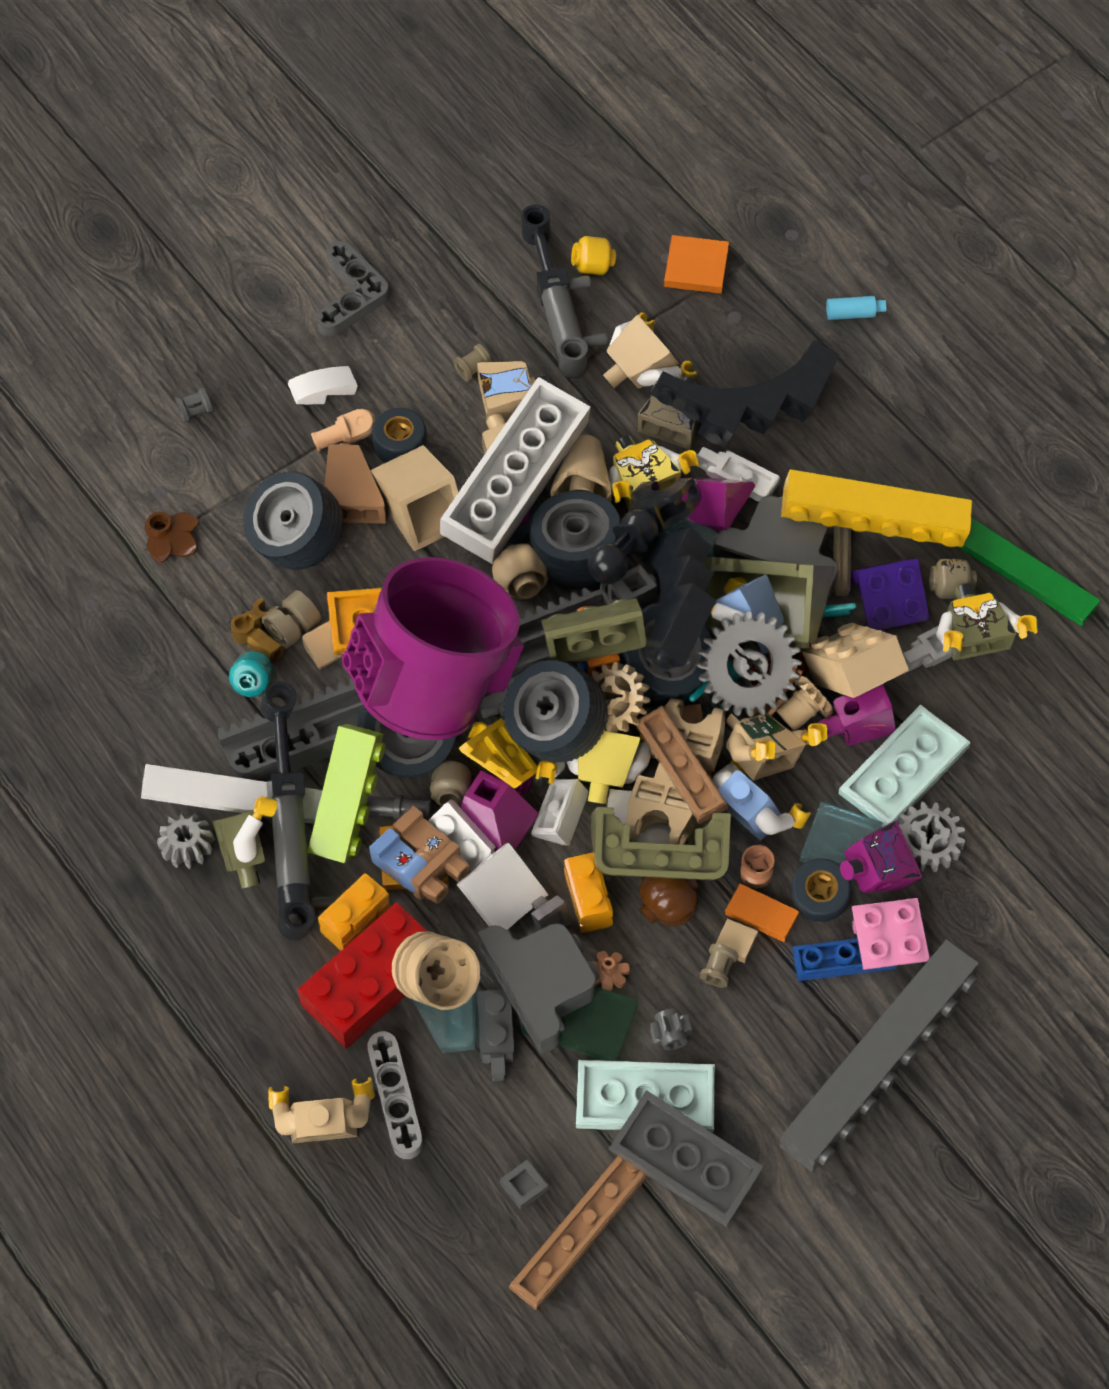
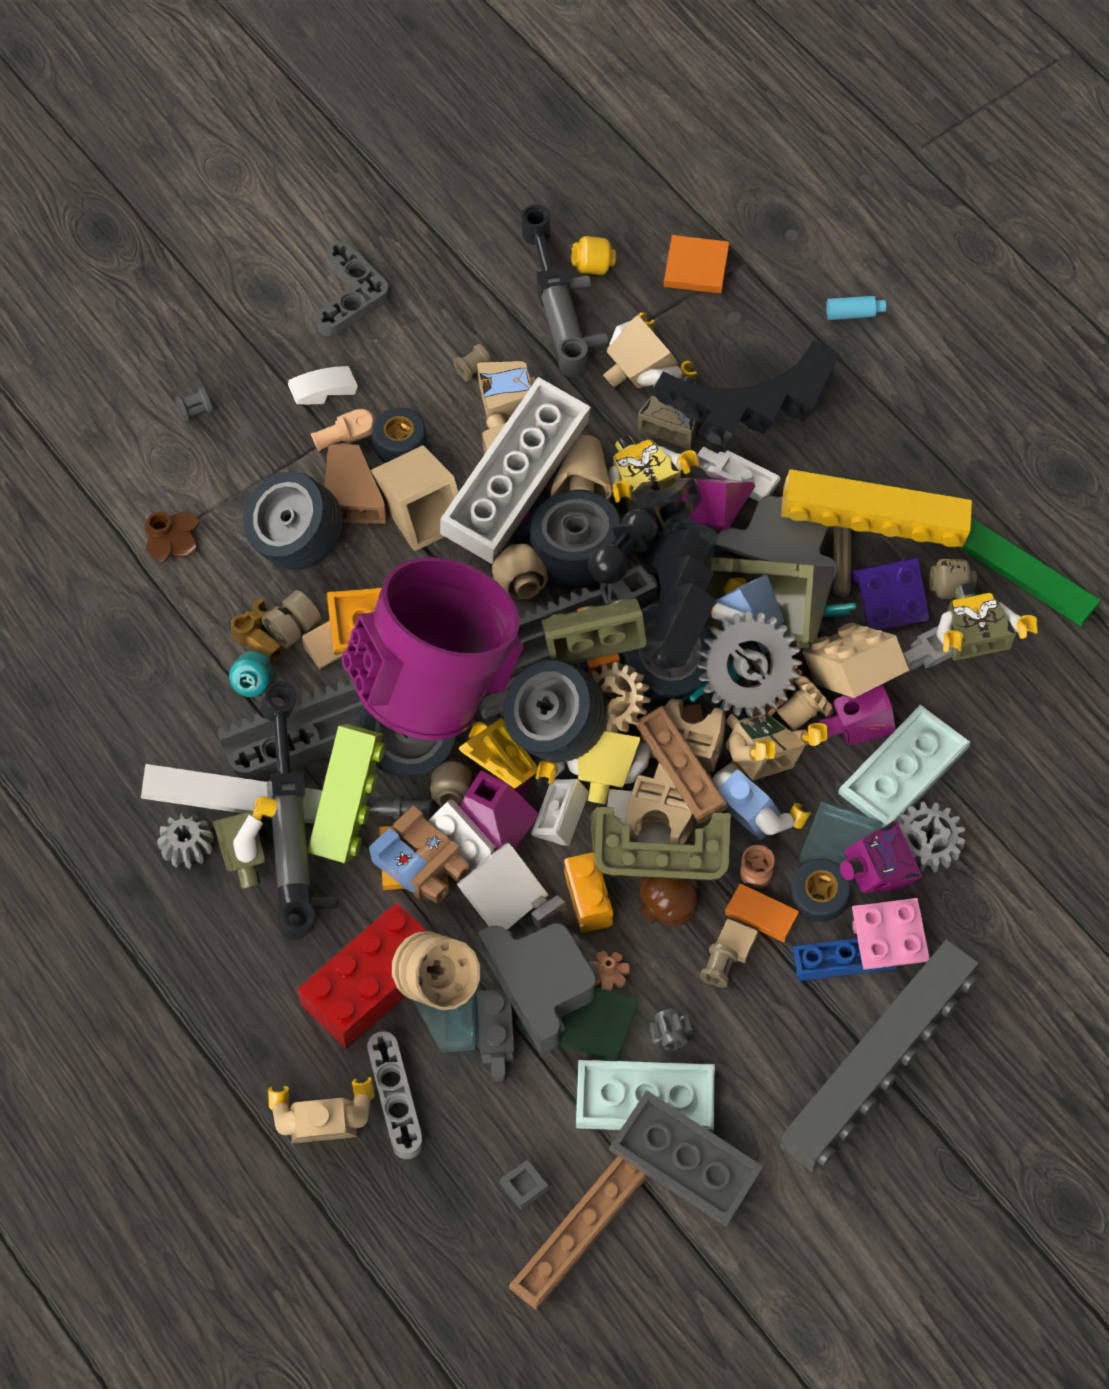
(354, 911): light orange brick -> none

